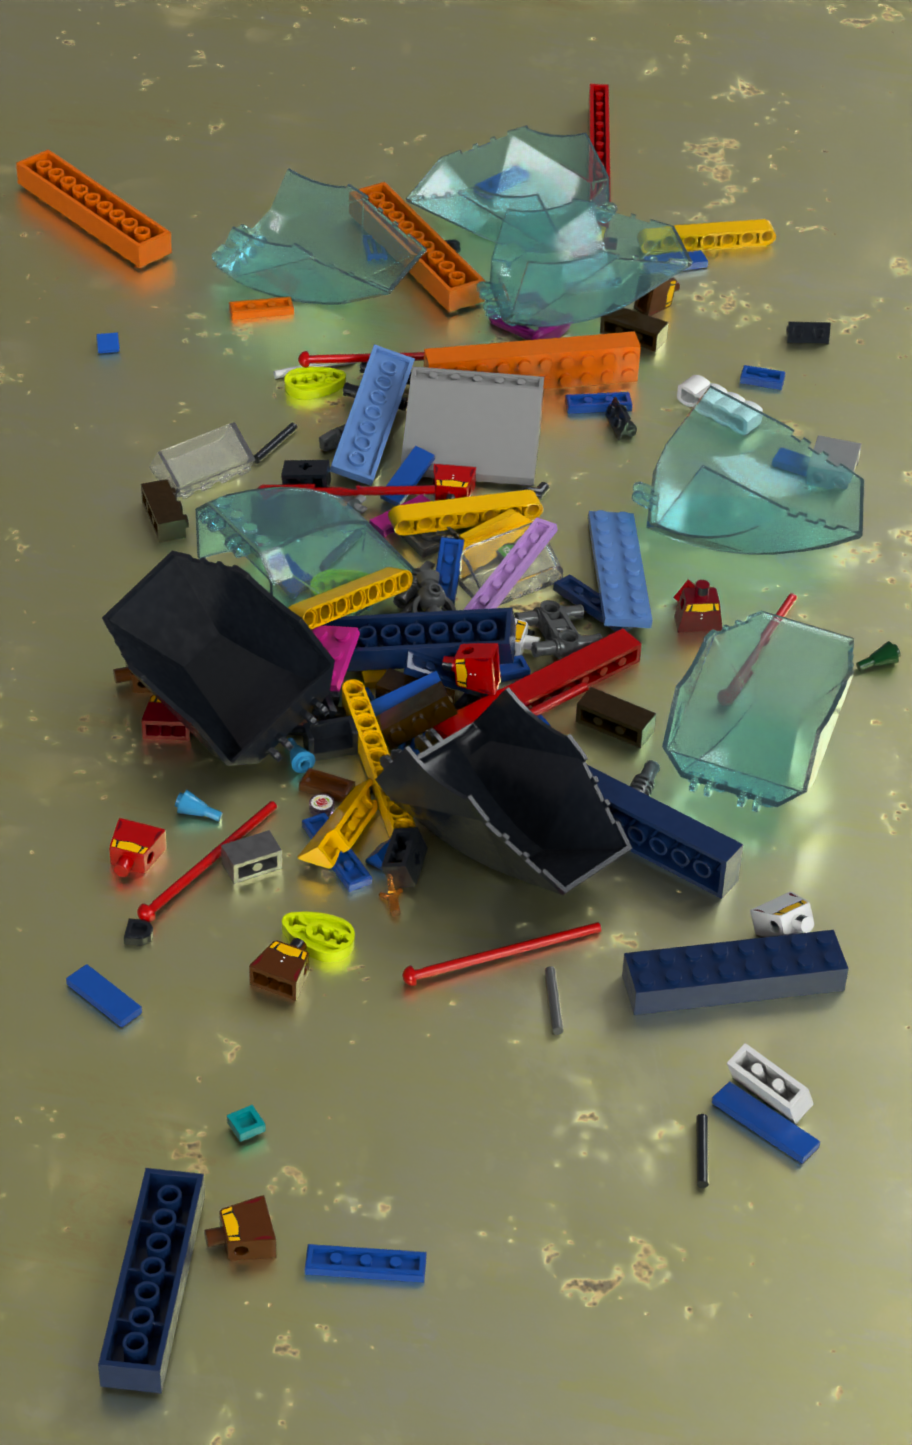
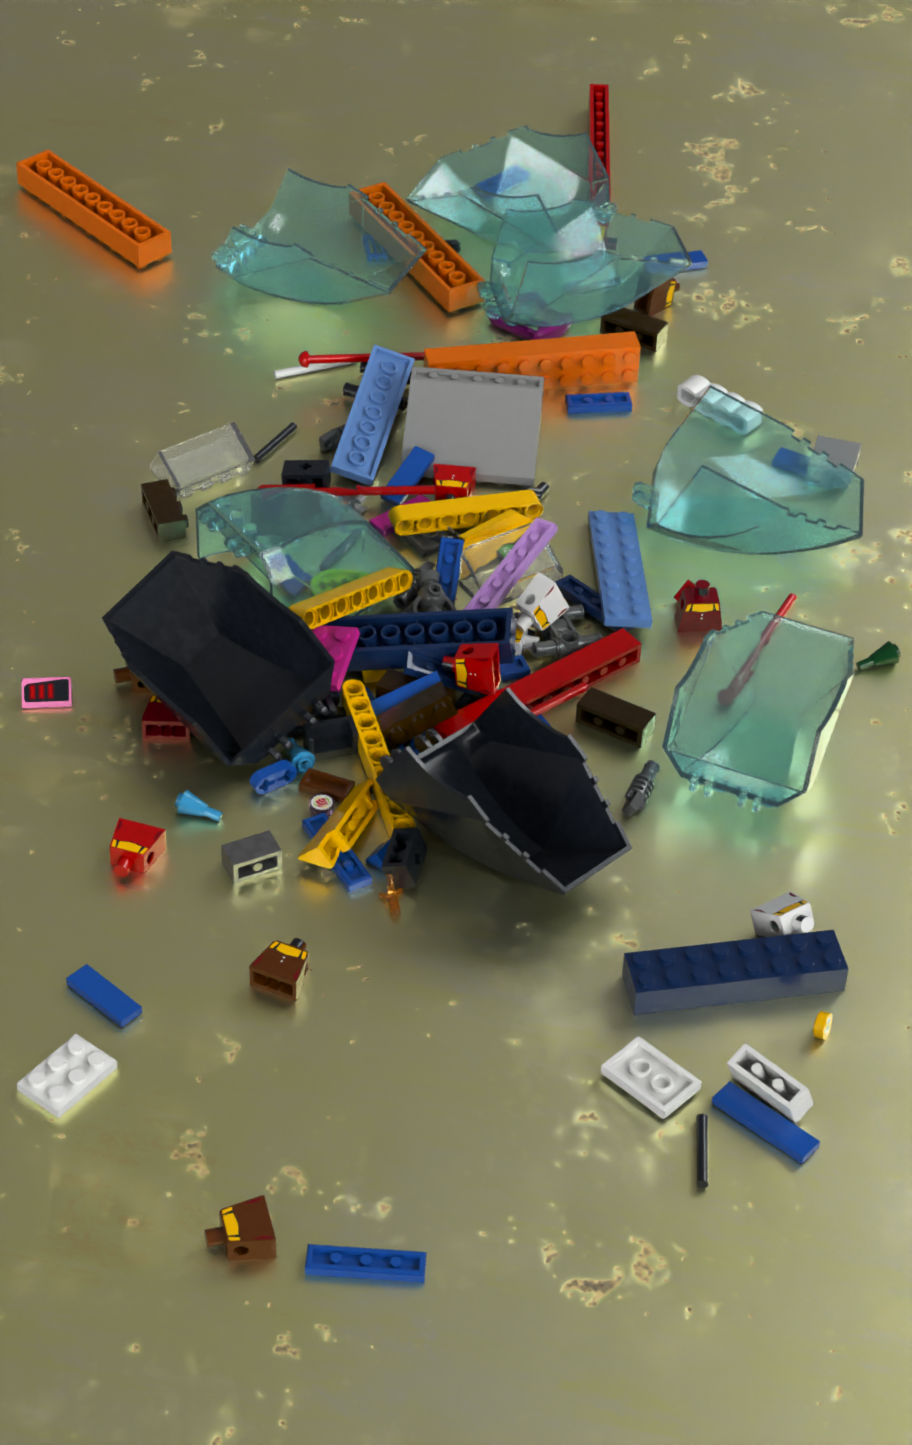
(46, 692): none -> slope
(67, 1075): none -> white plate
(107, 342): blue slope -> none
(138, 932): black tile -> none
(148, 912): red bar -> none
(152, 1281): dark blue brick -> none
(246, 1123): teal plate -> none
(261, 308): orange tile -> none
(273, 777): none -> blue beam
(309, 928): neon yellow piece -> none
(313, 382): neon yellow piece -> none
(411, 976): red bar -> none
(540, 604): none -> white torso
(554, 1002): dark grey bar -> none
(620, 419): black hinge -> none
(651, 1077): none -> white plate
(673, 838): dark blue brick -> none
(726, 234): yellow beam -> none
(762, 377): blue tile -> none
(808, 332): black hinge -> none
(822, 1025): none -> yellow tile

